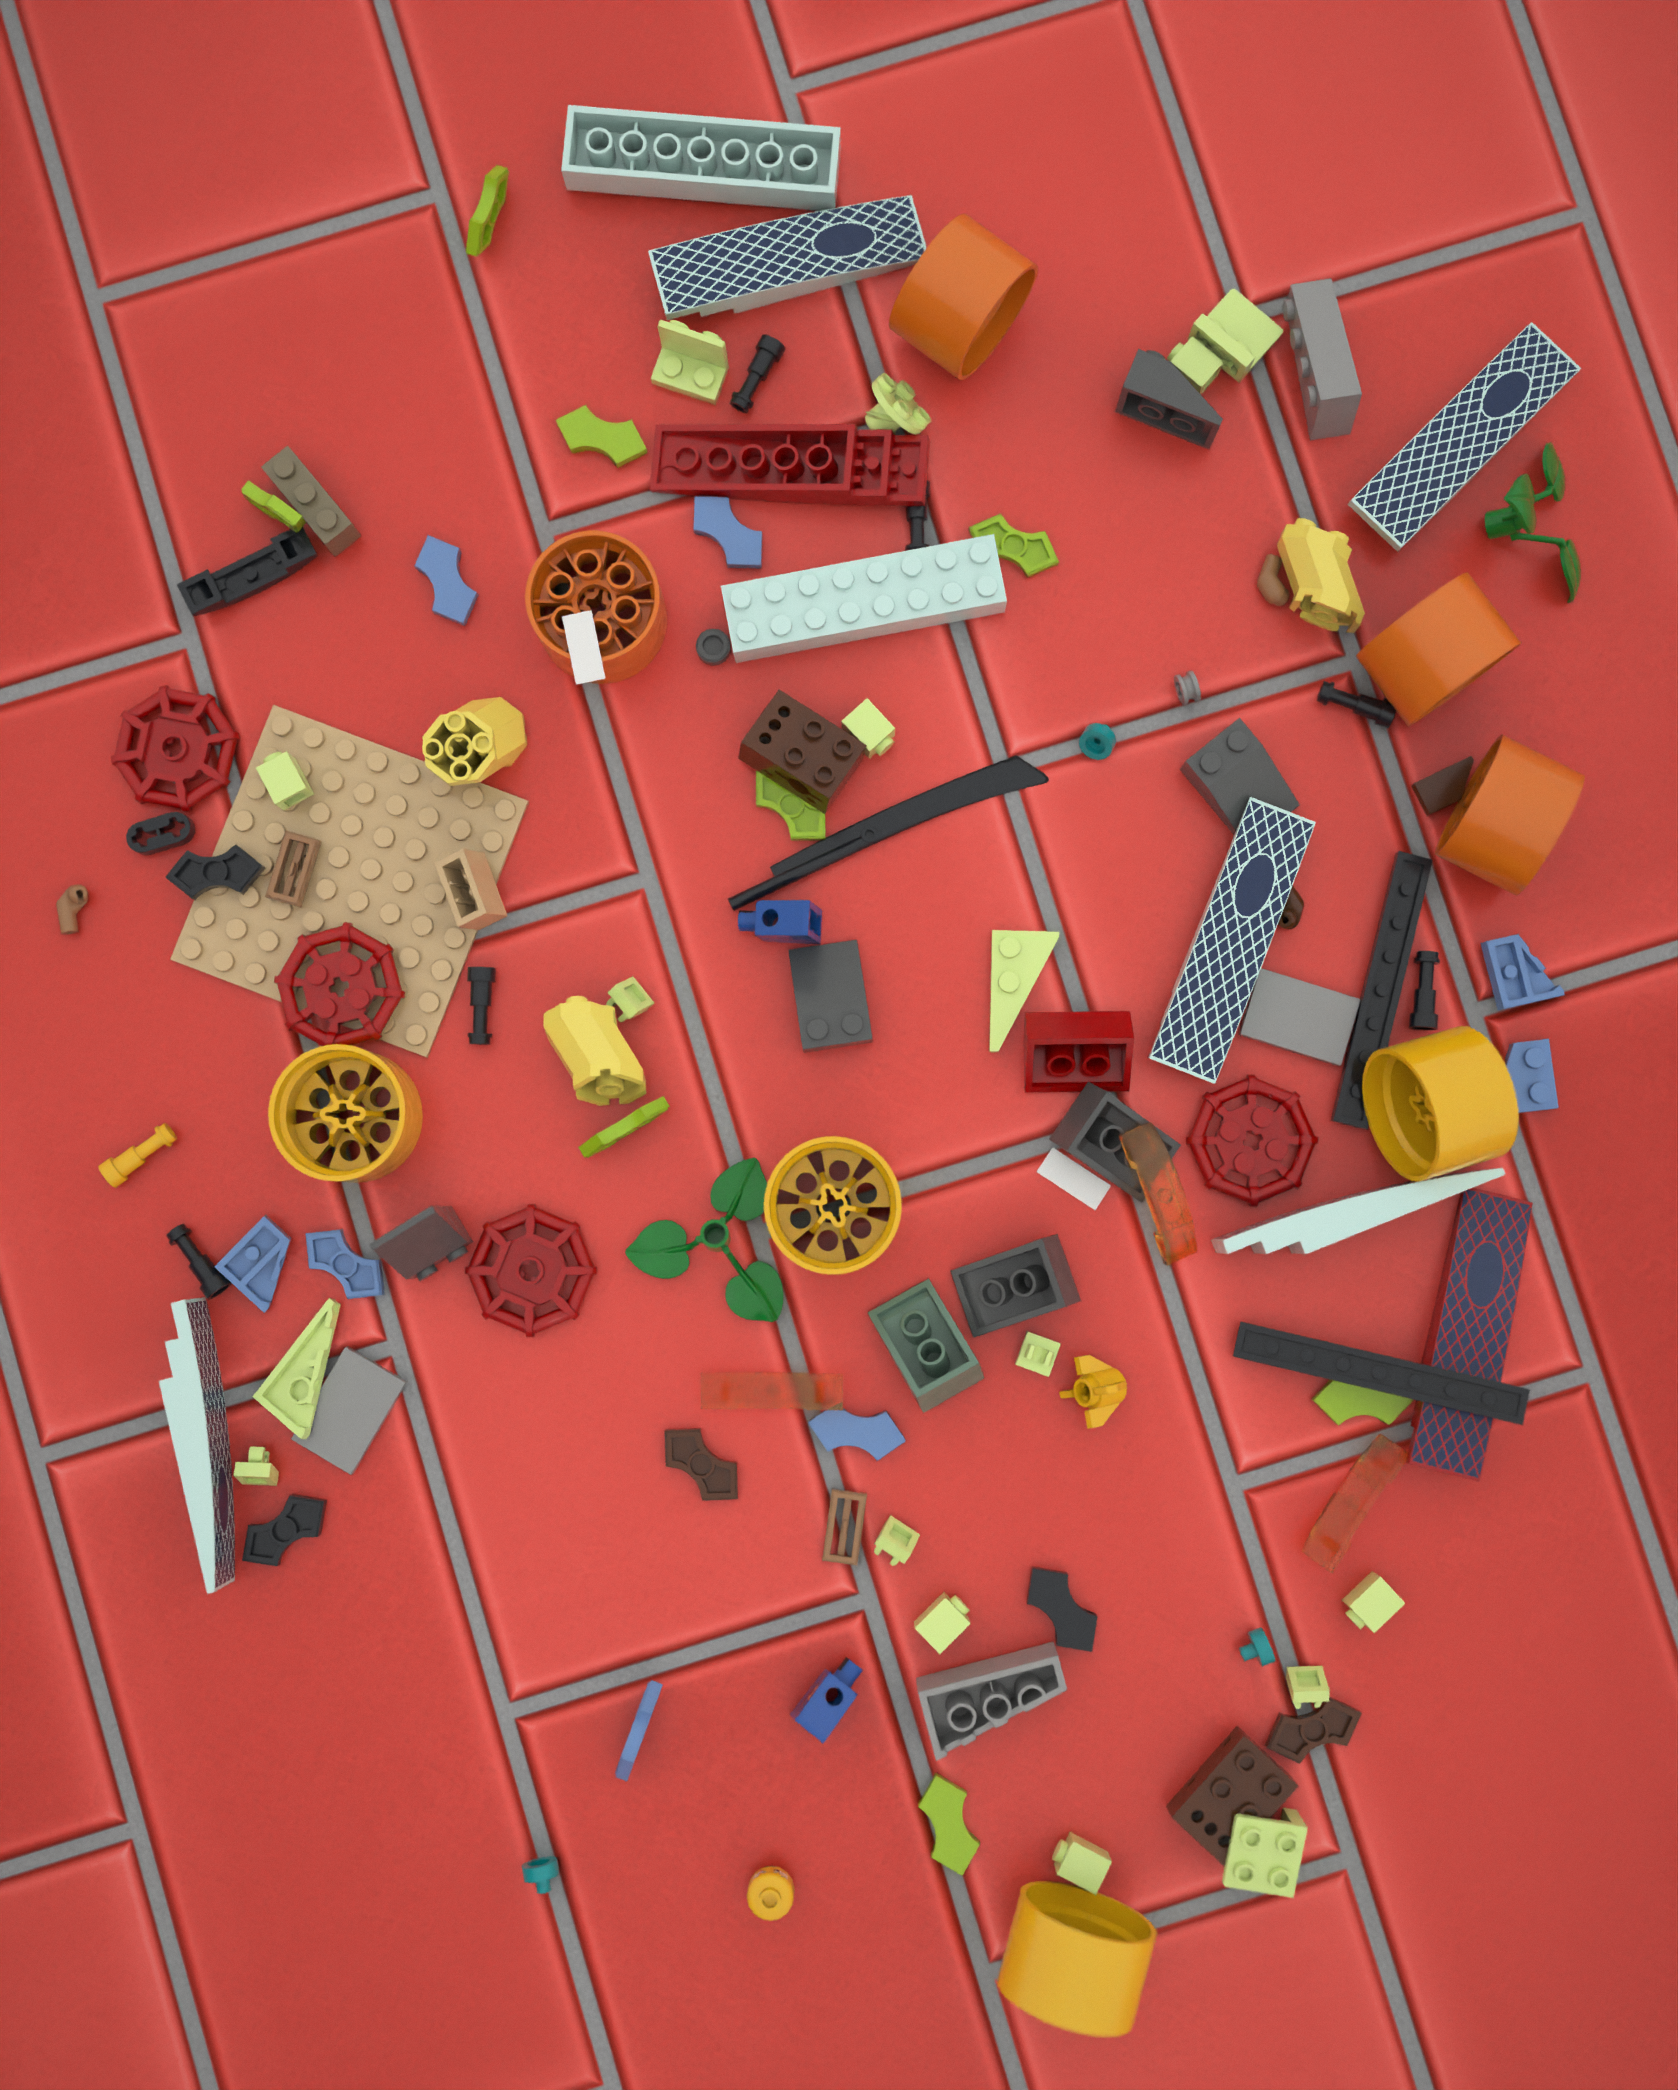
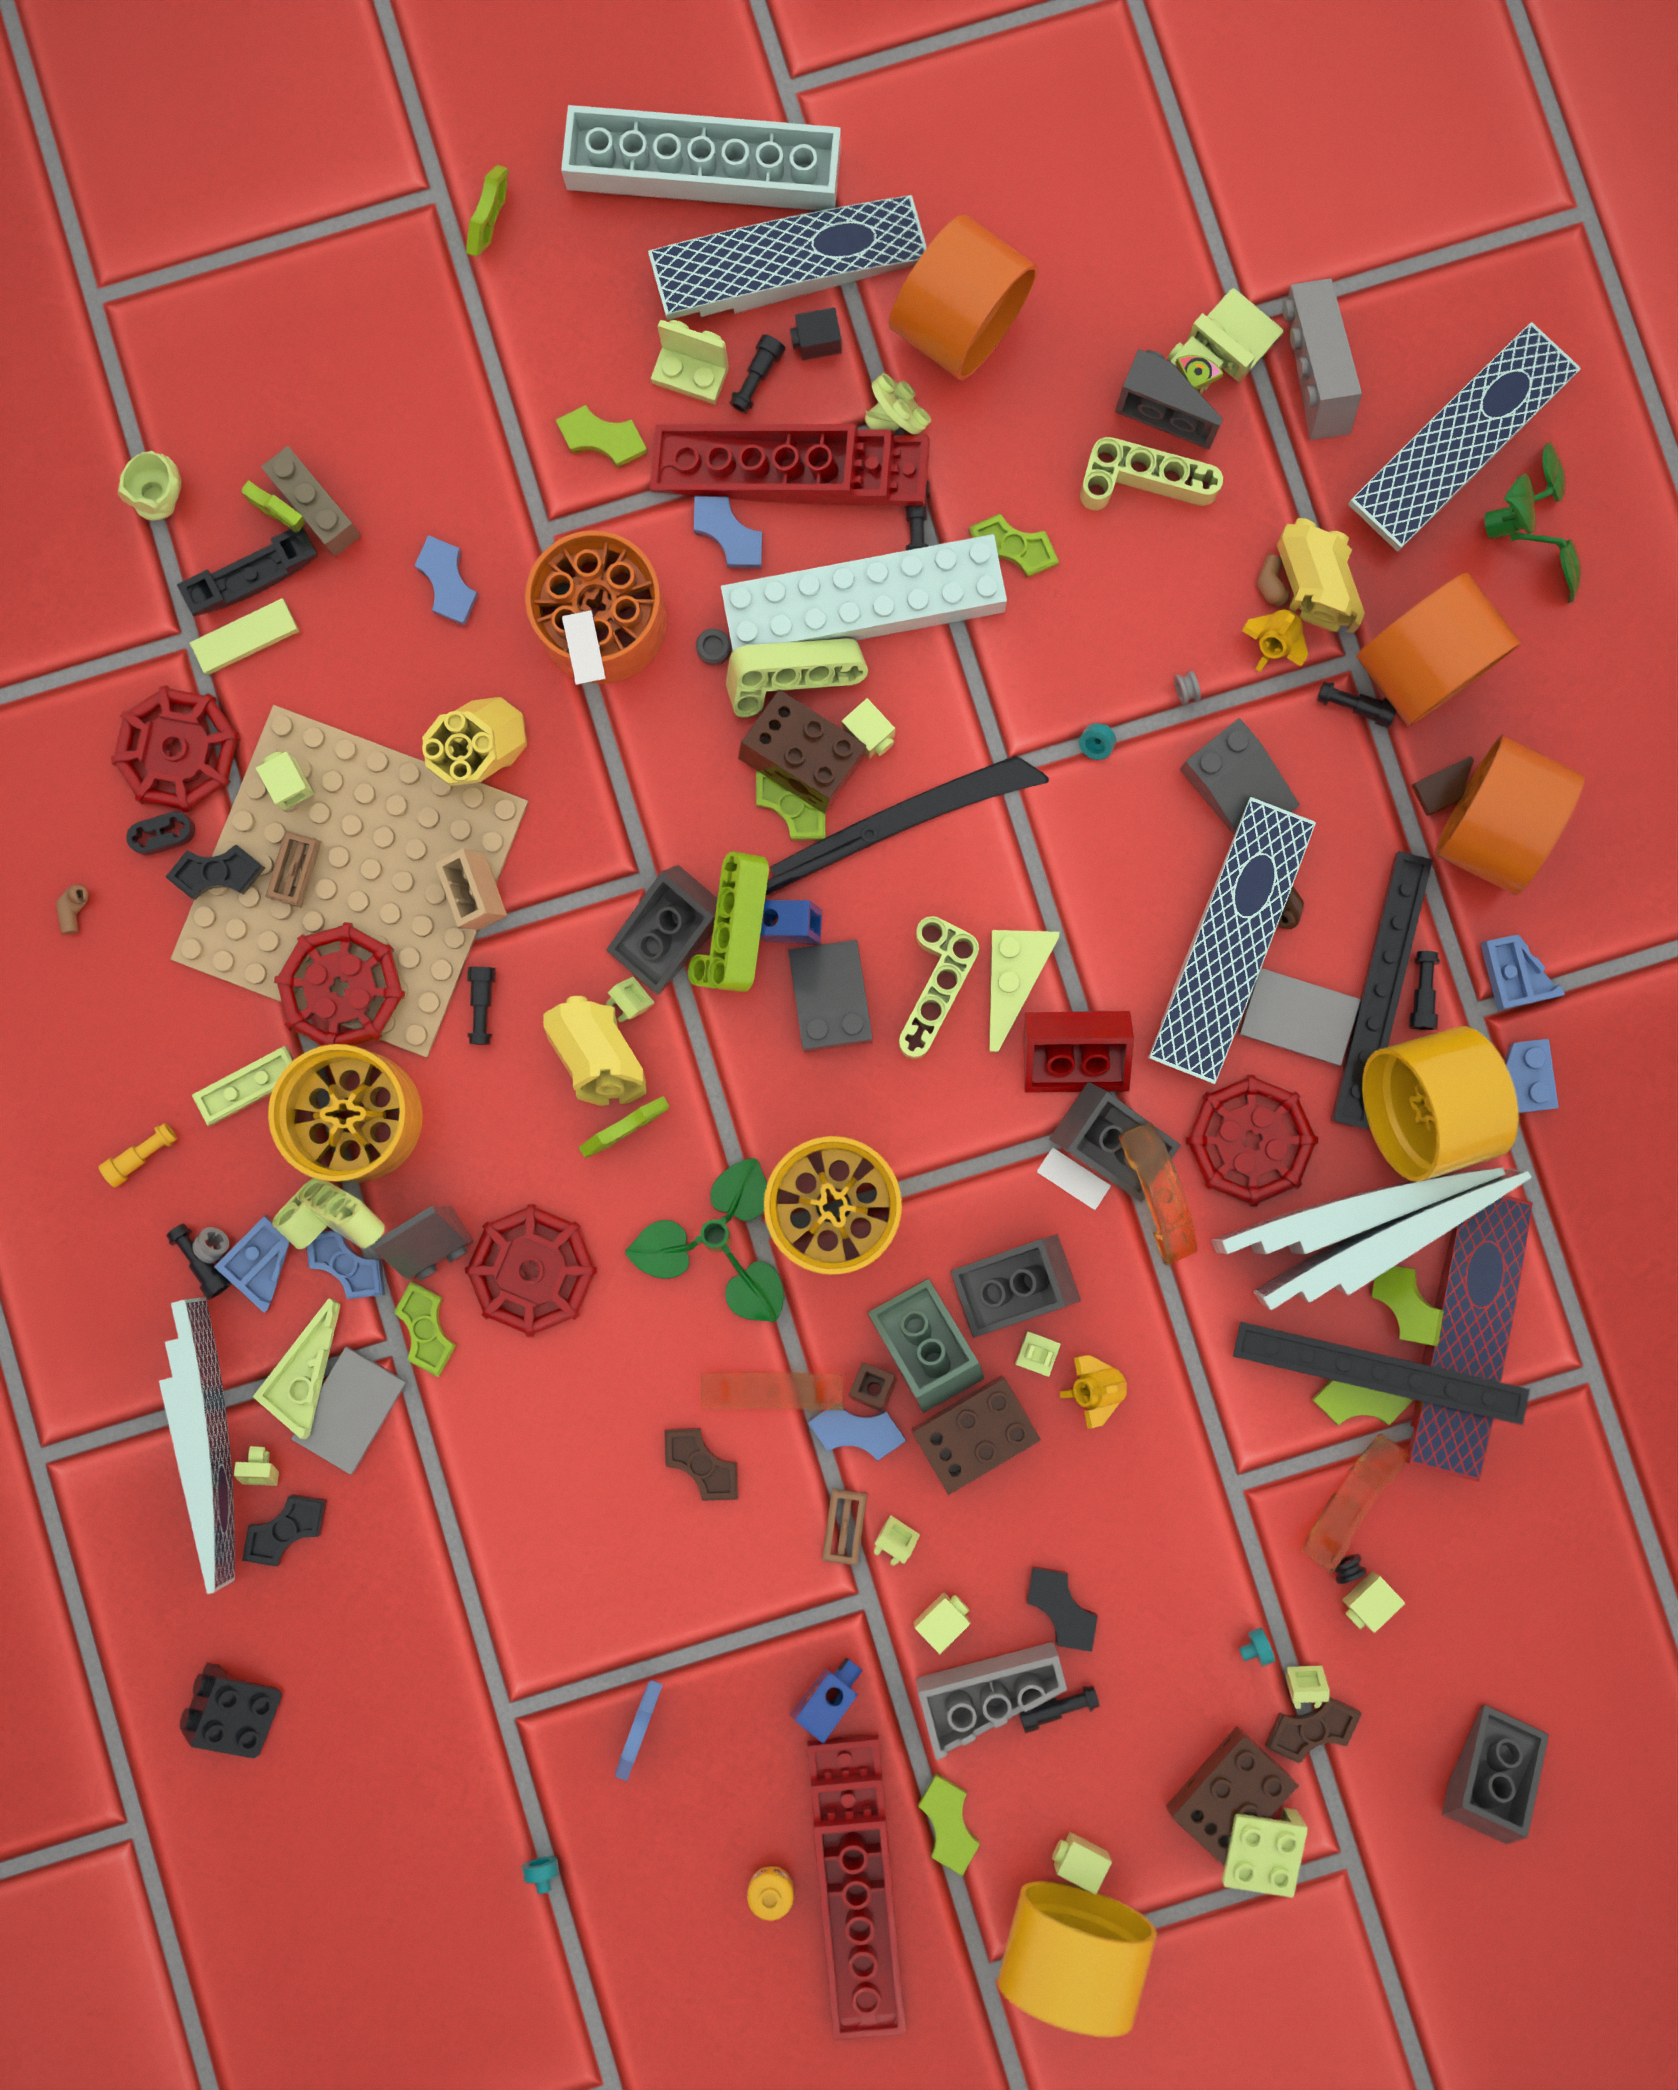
(150, 485): none -> yellowish green hair
(214, 1236): none -> light grey bush
(229, 1713): none -> black bracket
(242, 1087): none -> yellowish green tile
(244, 637): none -> yellowish green tile
(322, 1206): none -> yellowish green beam
(420, 1313): none -> lime tile
(665, 928): none -> dark grey slope
(735, 926): none -> lime beam
(789, 667): none -> yellowish green beam
(816, 334): none -> black brick
(856, 1887): none -> red slope
(865, 1378): none -> reddish brown plate
(933, 992): none -> yellowish green beam
(975, 1434): none -> reddish brown piece
(1053, 1709): none -> black piece
(1151, 480): none -> yellowish green beam
(1198, 370): none -> lime tile
(1281, 634): none -> yellow brick
(1349, 1569): none -> black bush
(1370, 1253): none -> light aqua slope
(1416, 1318): none -> lime tile
(1497, 1777): none -> dark grey slope

